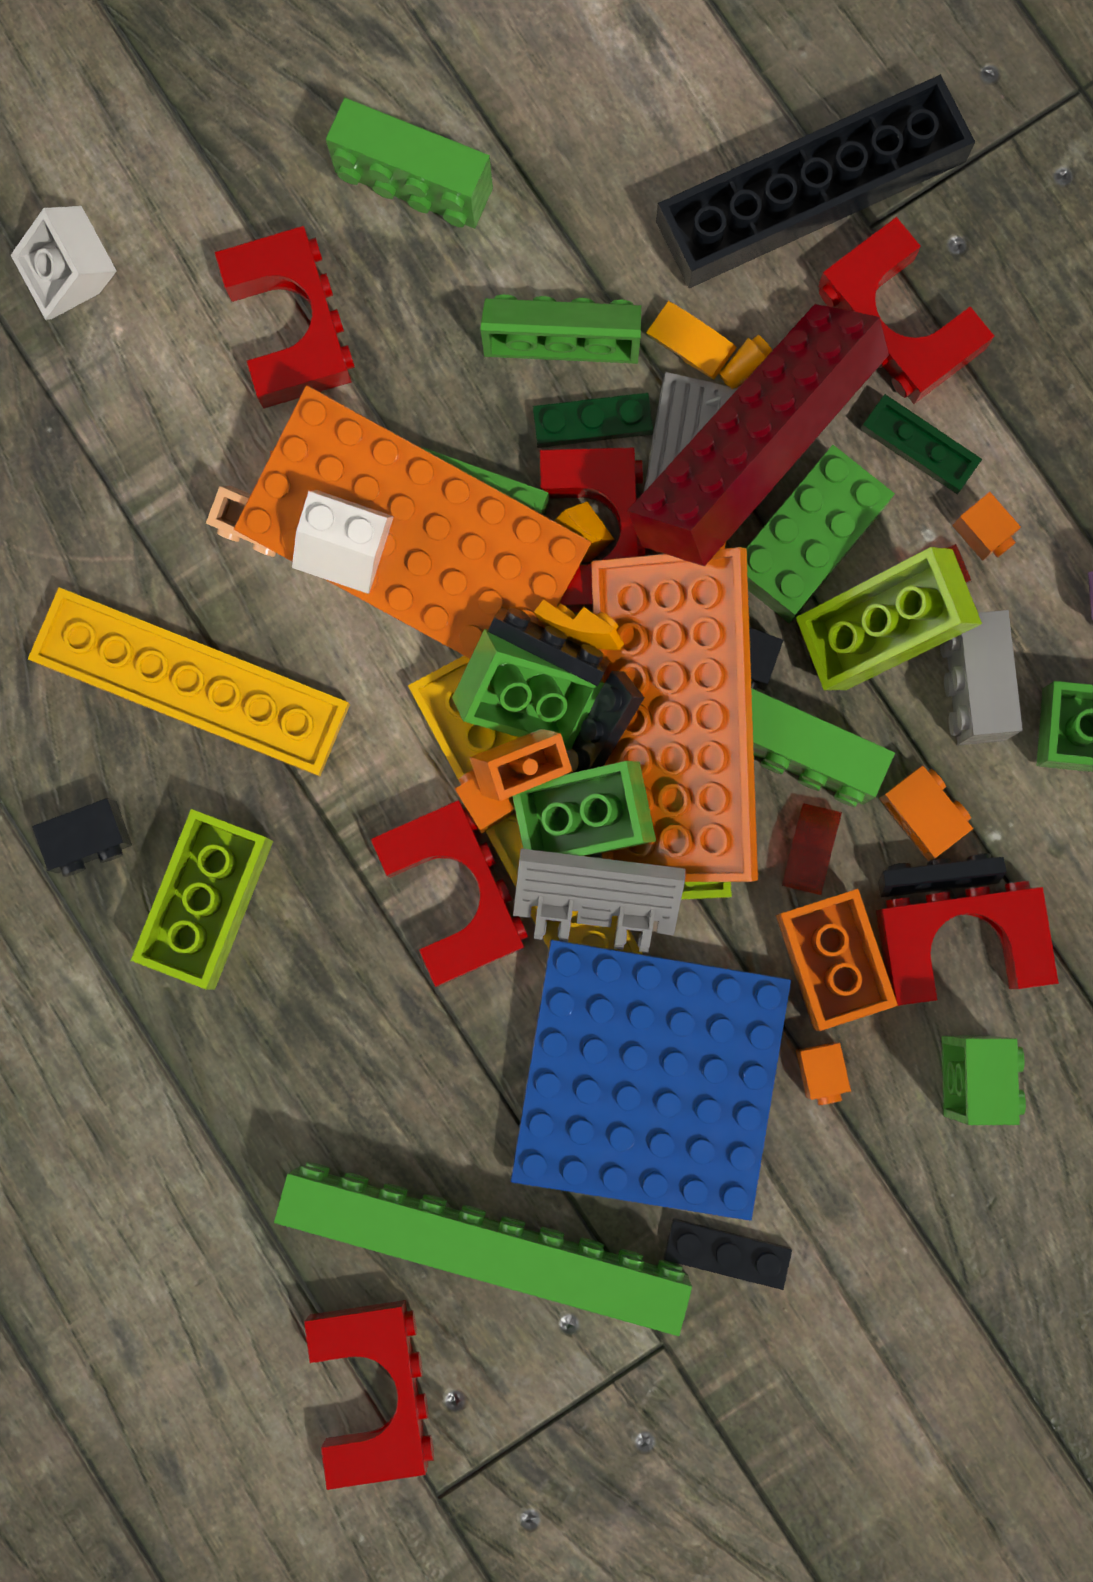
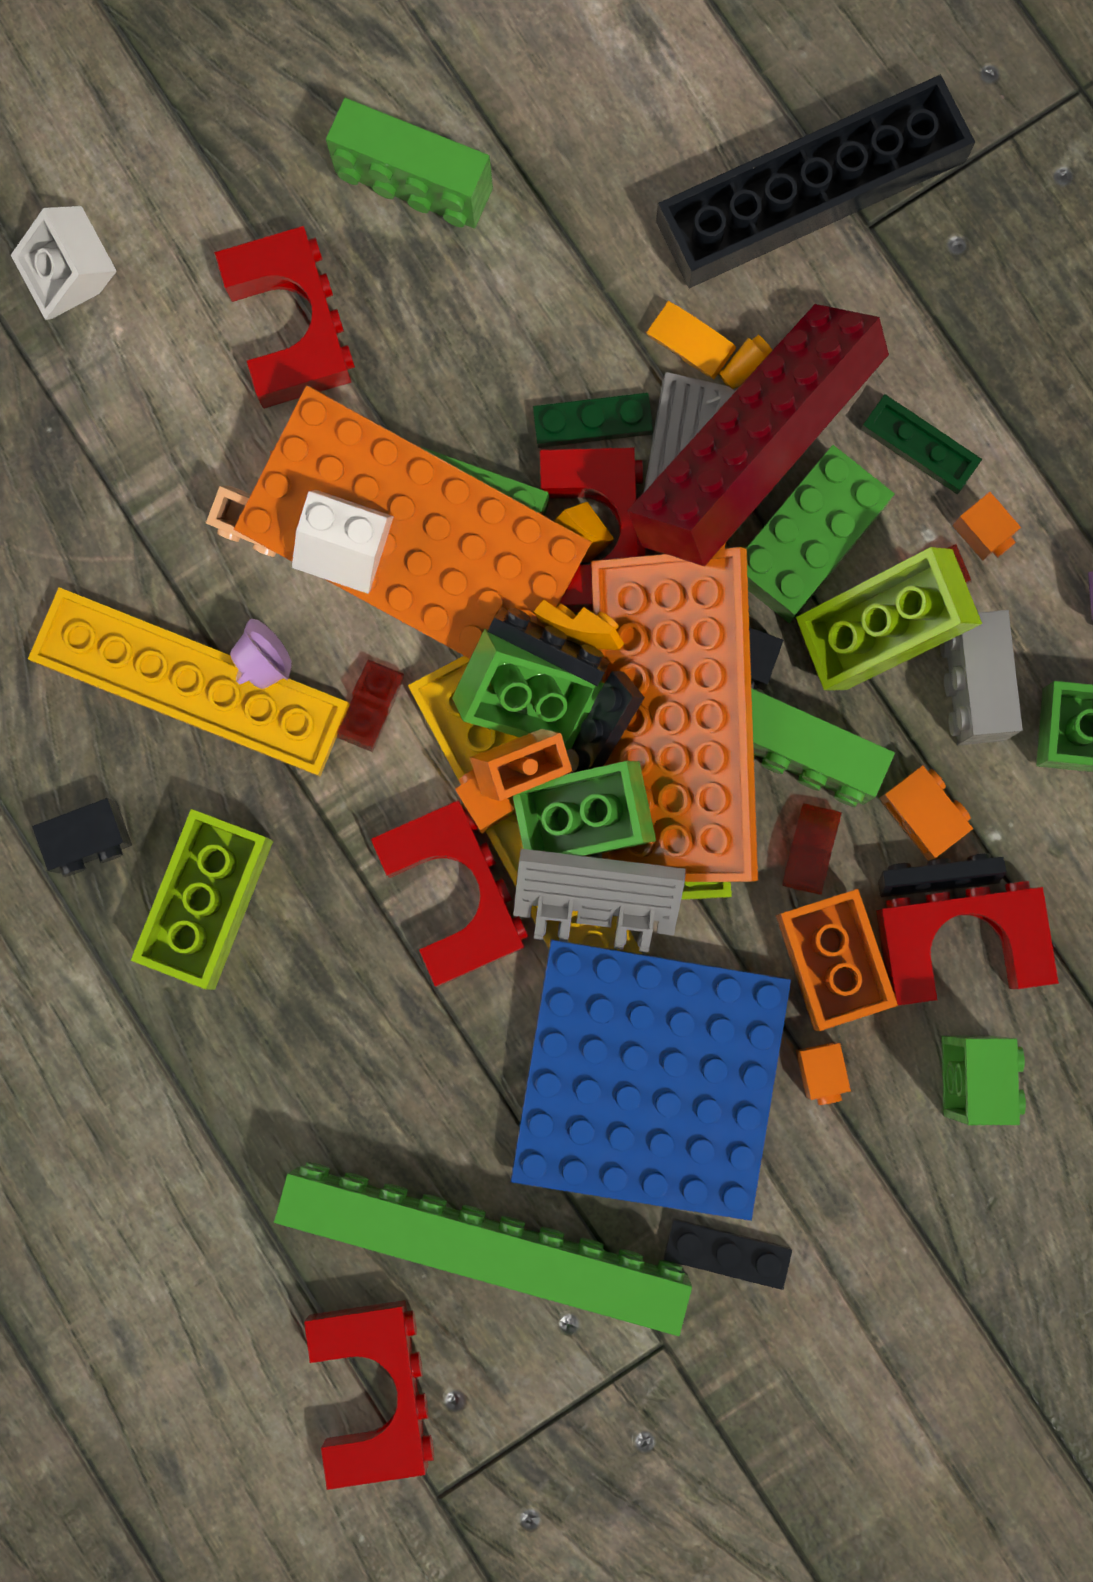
(260, 656): none -> lavender piece
(370, 705): none -> clear red slope
(561, 329): bright green slope -> none
(913, 362): red arch -> none

